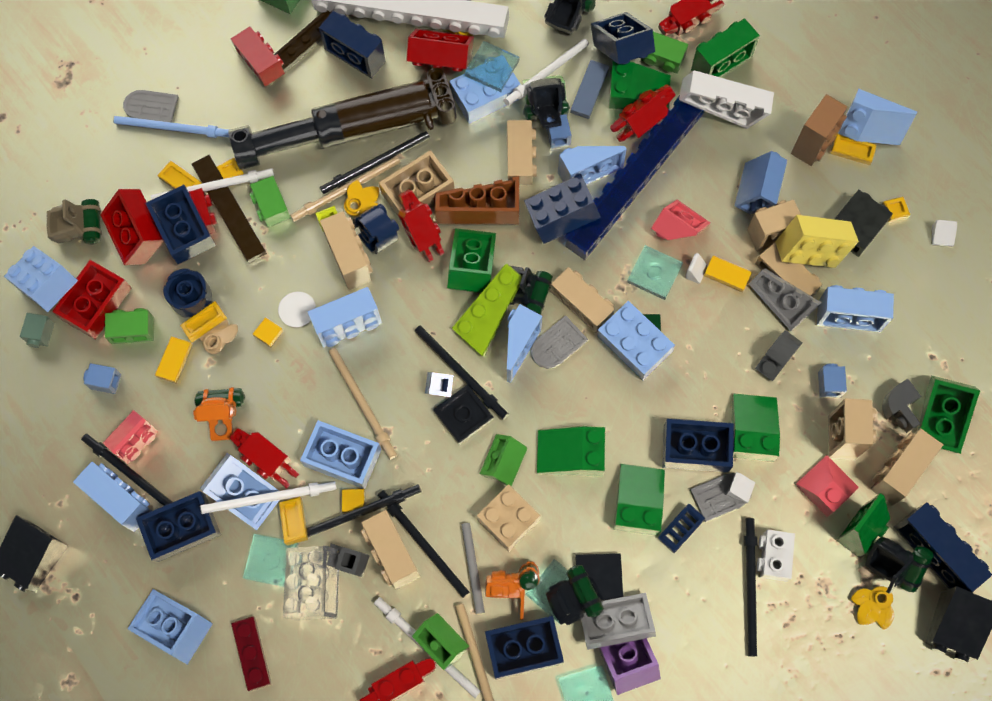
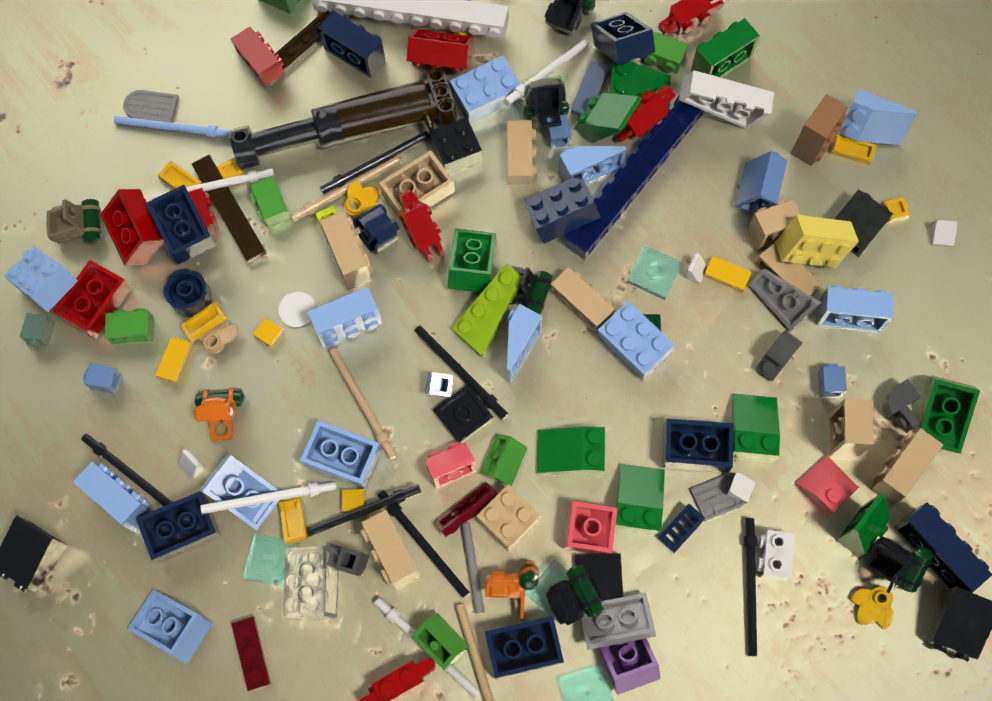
(130, 437): coral slope -> none
(190, 464): none -> white slope
(264, 455): red hinge -> none
(450, 464): none -> coral slope
(456, 145): none -> black brick
(465, 509): none -> dark red plate
(480, 205): dark orange wedge -> none
(492, 66): clear light blue tile -> none
(557, 344): light grey window -> none
(590, 528): none -> coral slope
(605, 115): none -> green slope
(679, 222): coral slope -> none

